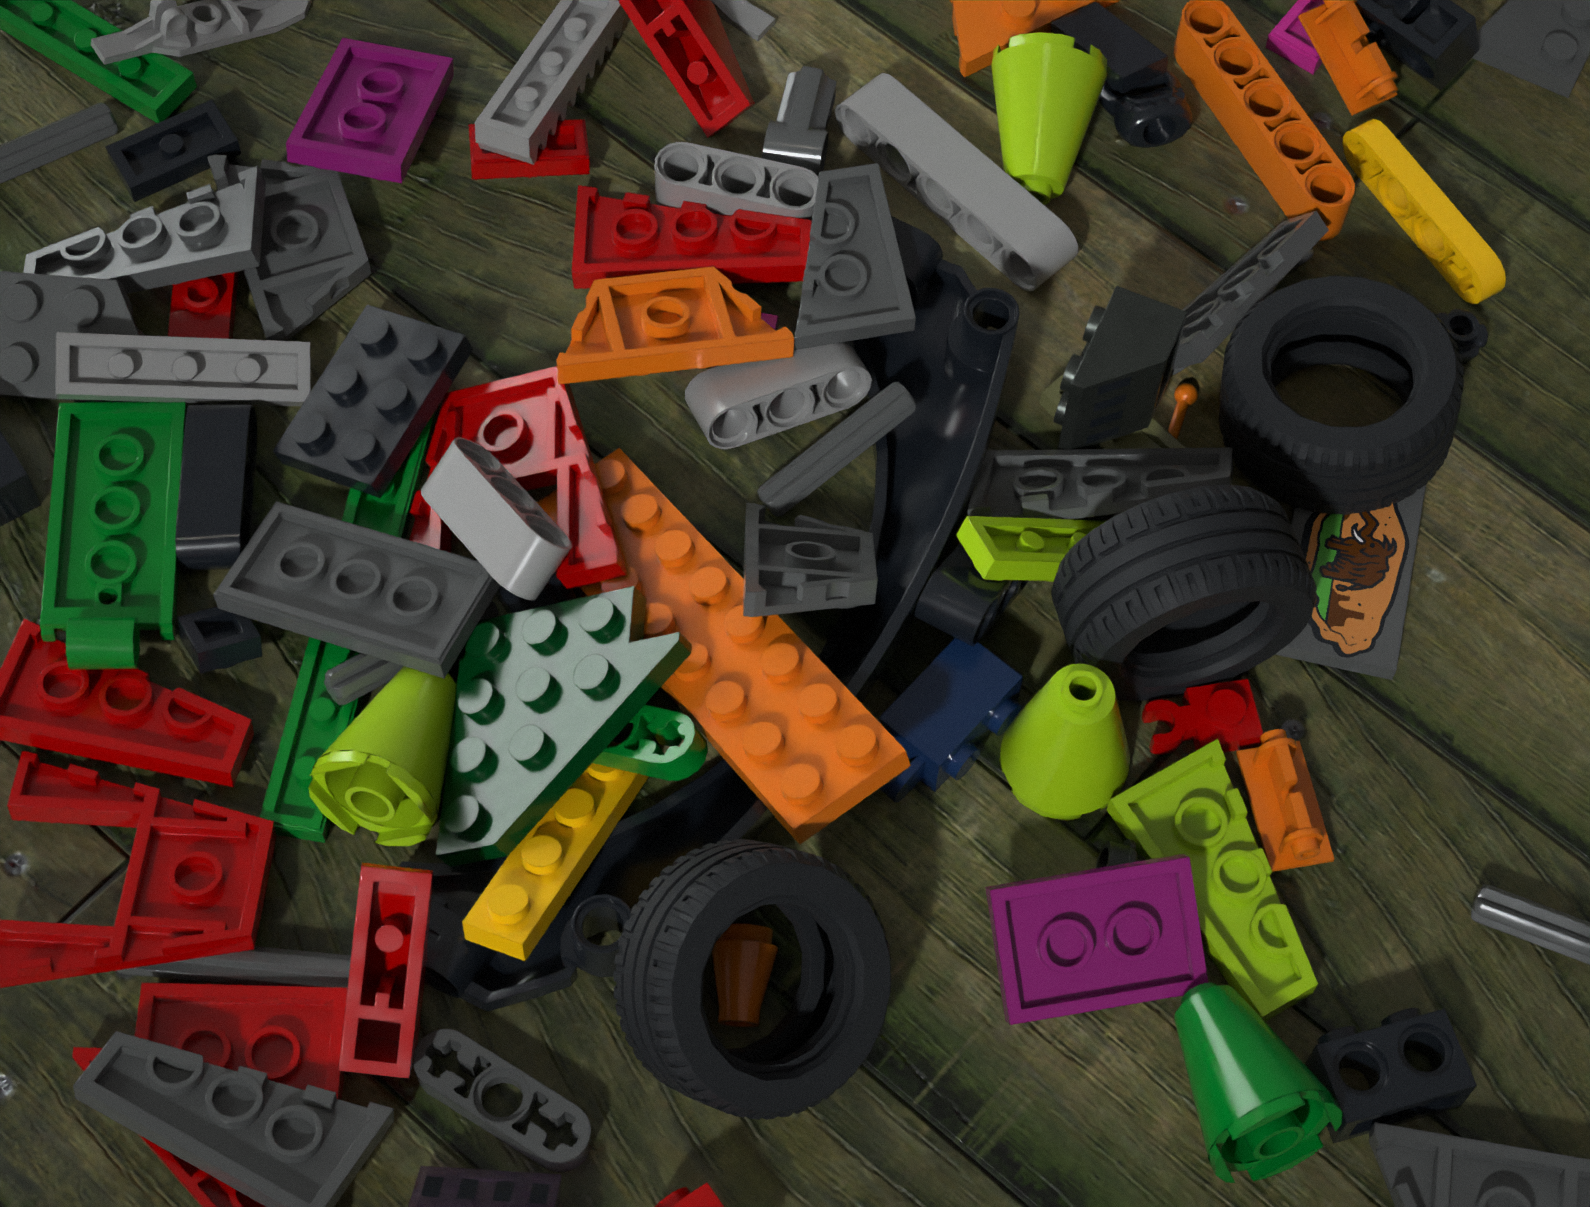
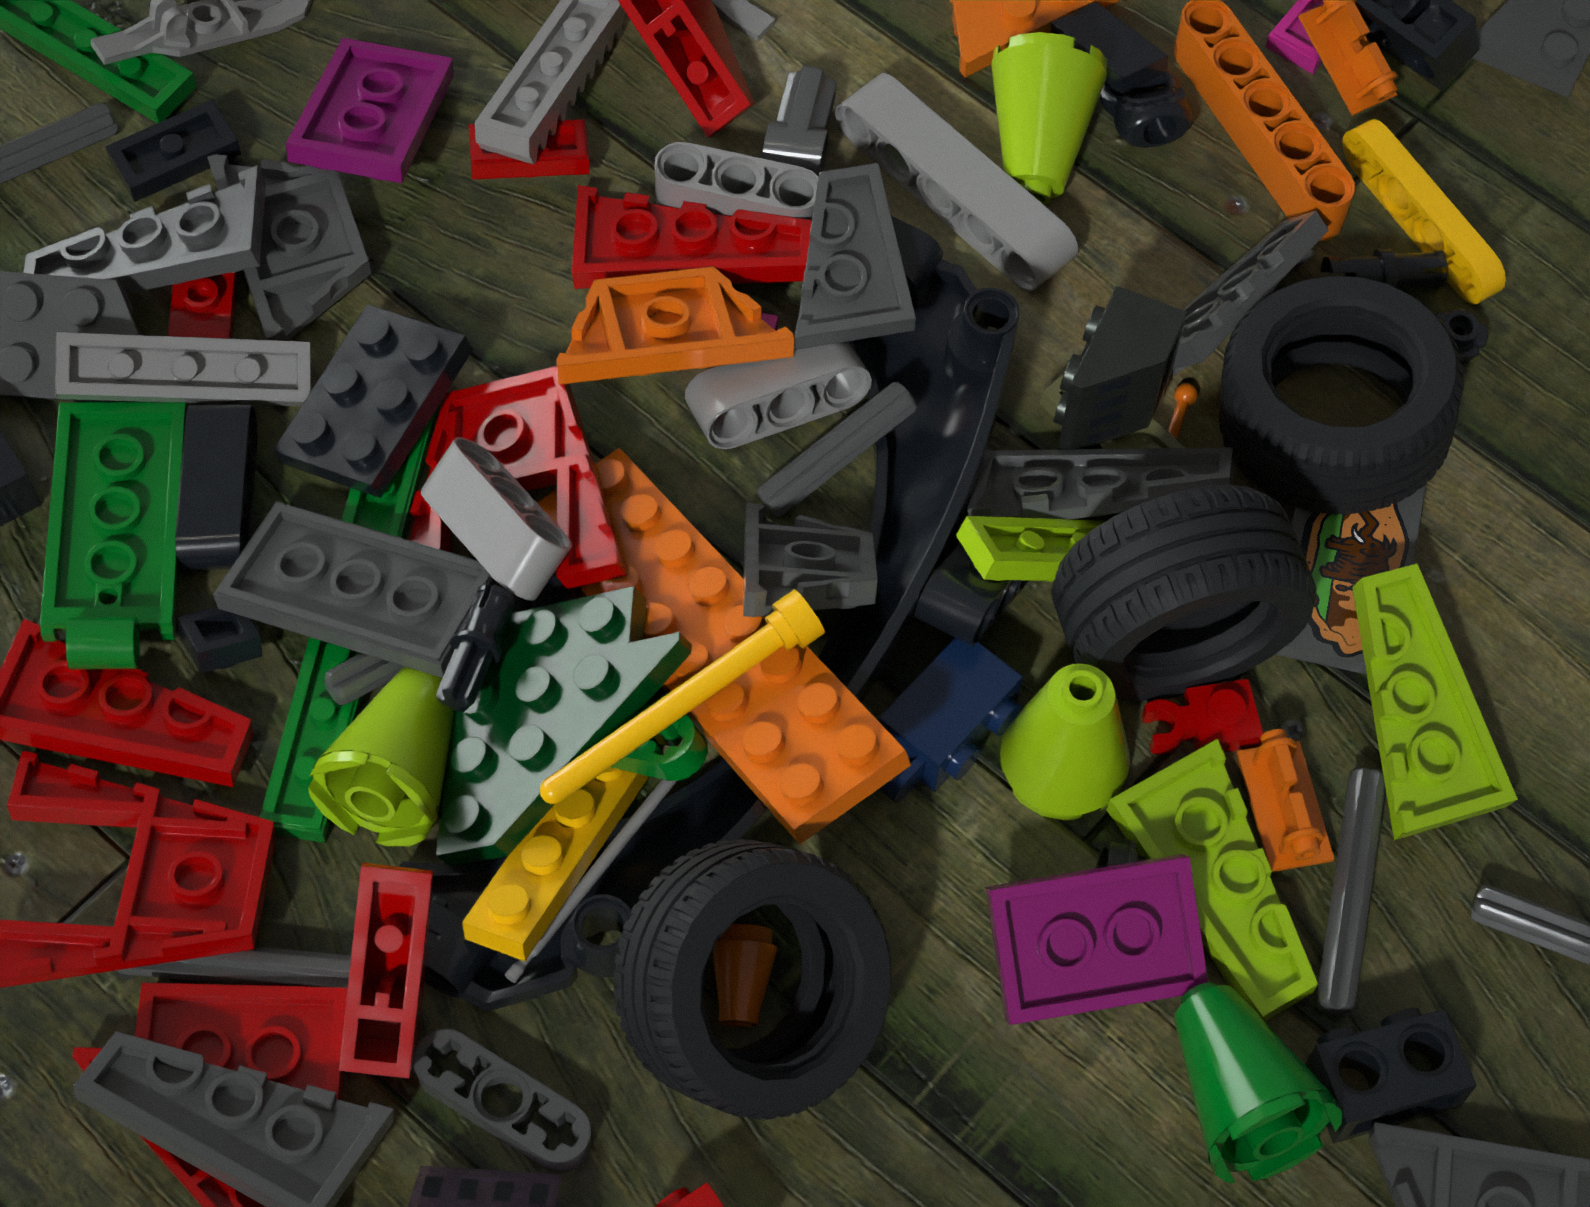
(476, 647): none -> black axle
(595, 872): none -> light grey piece
(787, 626): none -> yellow piece
(1351, 893): none -> dark grey axle
(1397, 270): none -> black pin
(1426, 719): none -> lime wing

